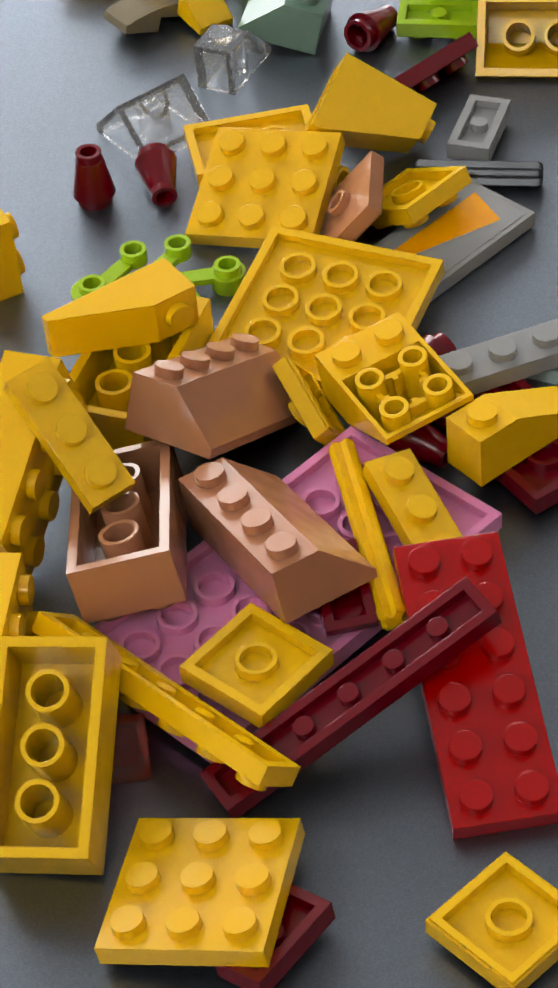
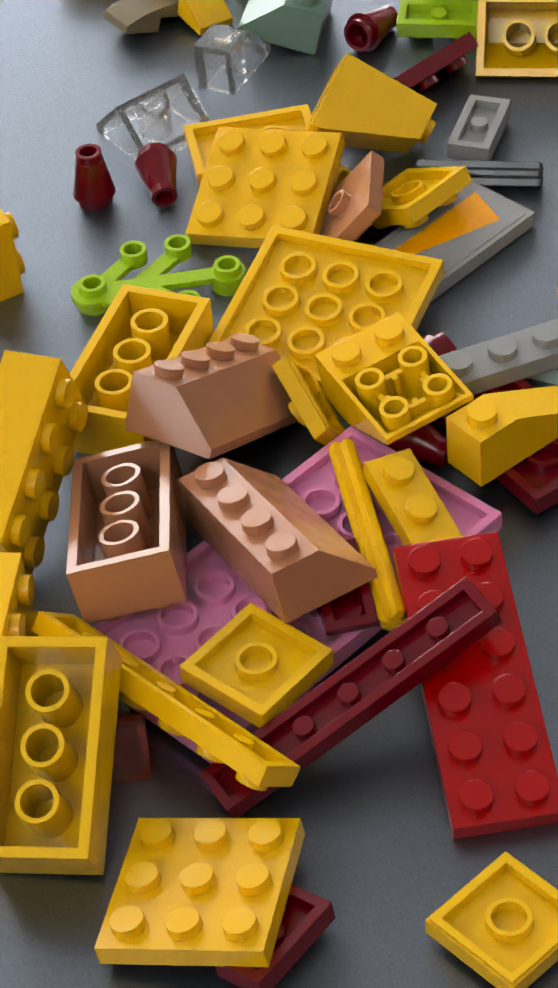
(69, 435): yellow plate -> none
(124, 313): yellow slope -> none

